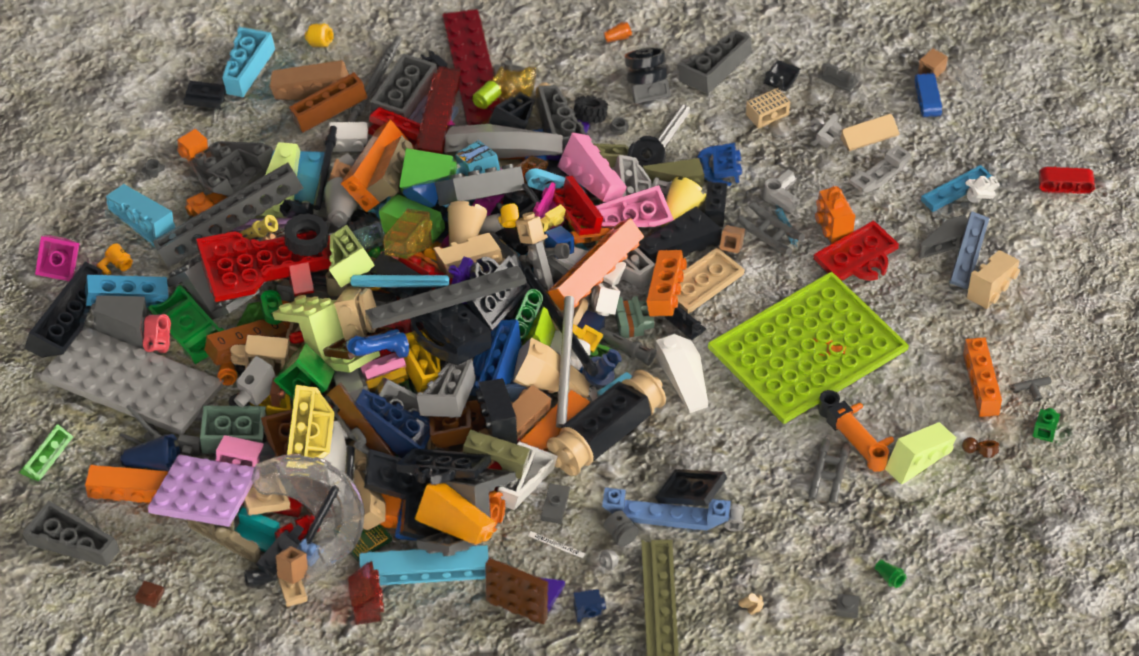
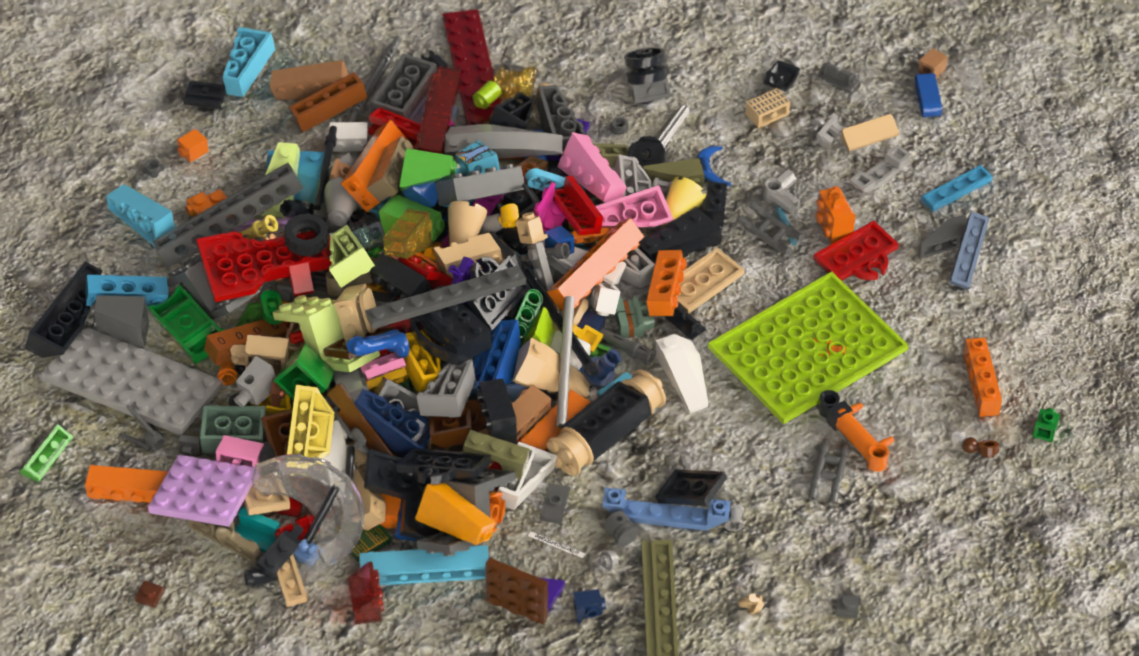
(57, 257): dark pink slope -> none
(69, 535): dark grey wedge -> none
(118, 257): light orange piece -> none
(152, 455): dark blue cone -> none
(156, 332): coral piece -> none
(231, 165): dark grey wedge -> none
(291, 565): medium nougat brick -> none
(319, 35): yellow head -> none
(399, 281): medium azure axle -> none
(553, 218): light yellow plate -> none
(590, 109): black tyre -> none
(618, 32): orange cone -> none
(716, 62): dark grey wedge -> none
(726, 161): blue bracket -> none
(732, 239): medium nougat brick -> none
(891, 574): green cone -> none
(919, 451): yellowish green wedge -> none
(981, 188): white hips -> none
(992, 279): tan wedge -> none
(1033, 386): dark grey piece -> none
(1066, 180): red beam -> none

